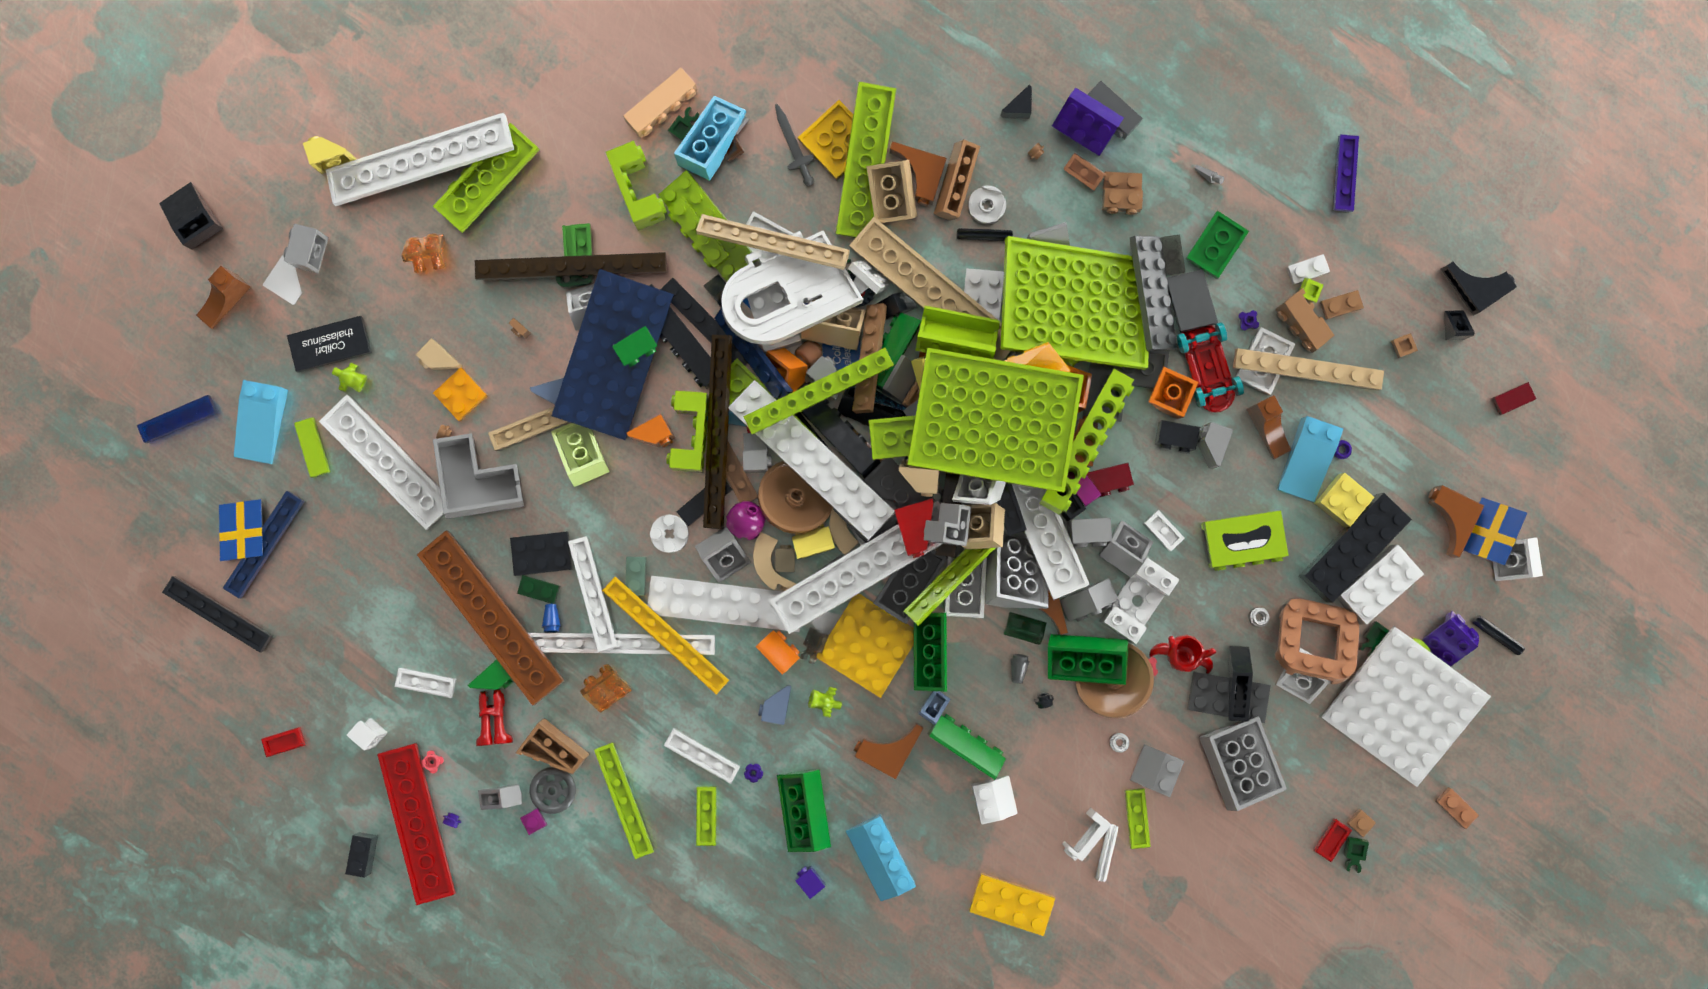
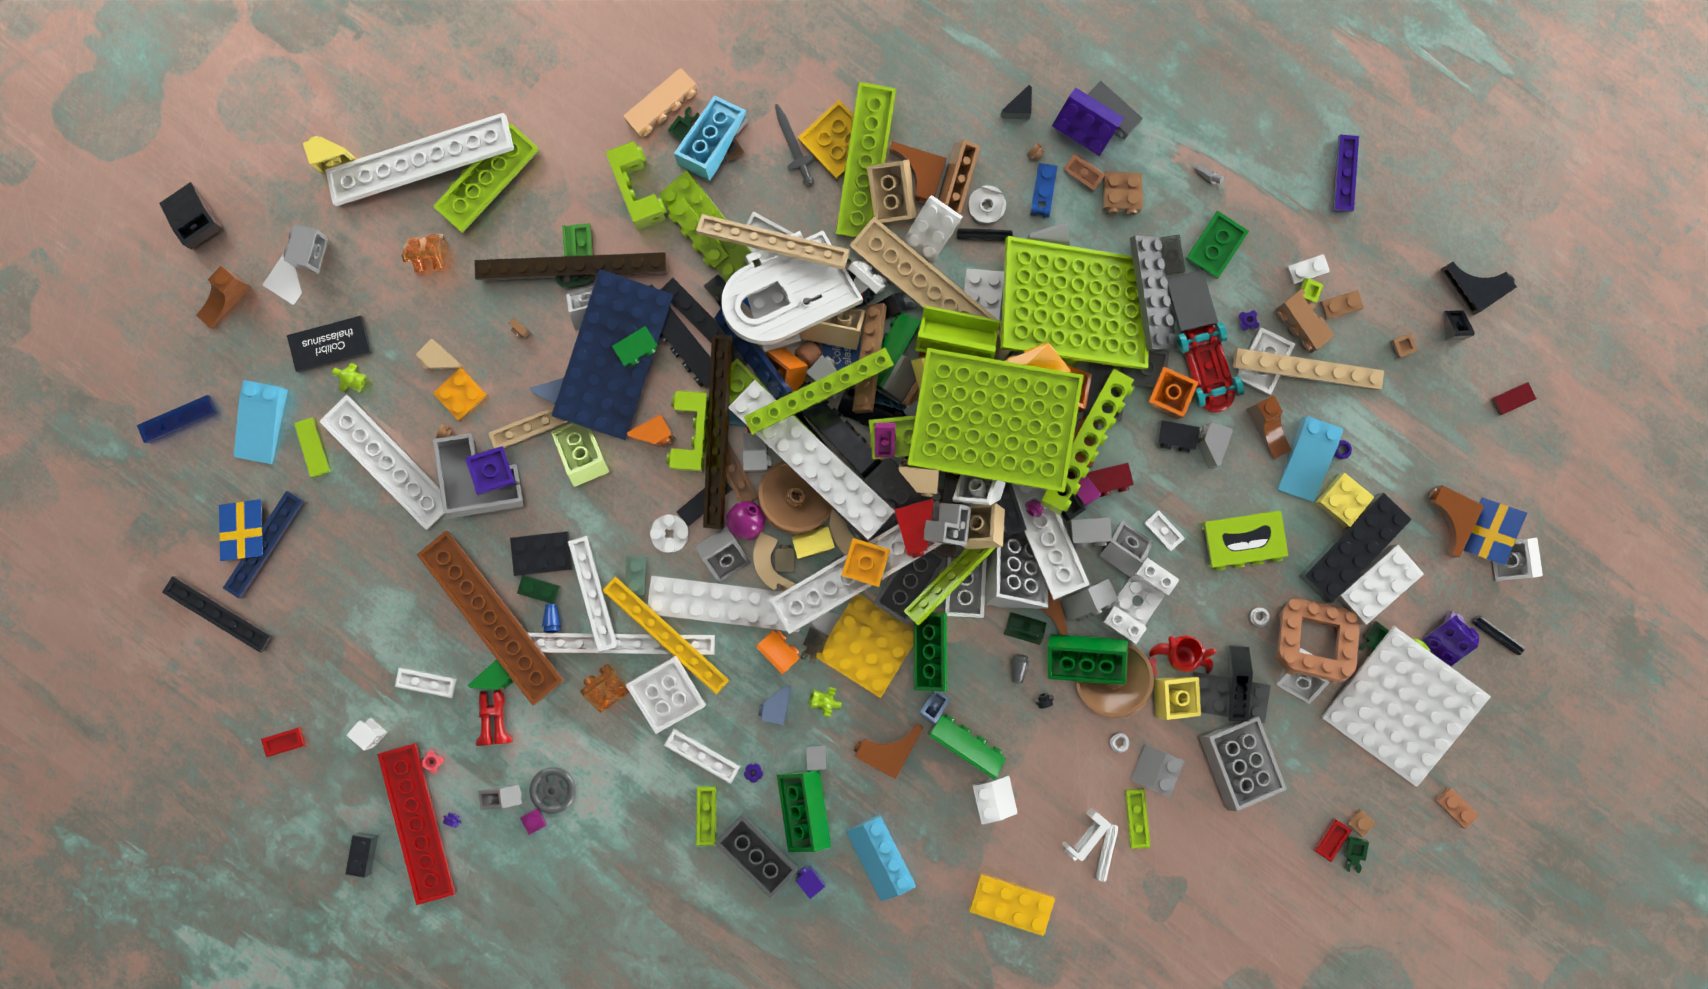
(490, 470): none -> dark purple plate
(553, 747): medium nougat wedge -> none
(624, 800): lime plate -> none
(665, 694): none -> white plate
(757, 855): none -> dark grey brick
(816, 758): none -> light grey panel
(865, 562): none -> light orange plate
(885, 440): none -> magenta slope
(932, 229): none -> white plate
(1034, 508): none -> magenta plate
(1043, 189): none -> blue plate
(1177, 697): none -> light yellow slope

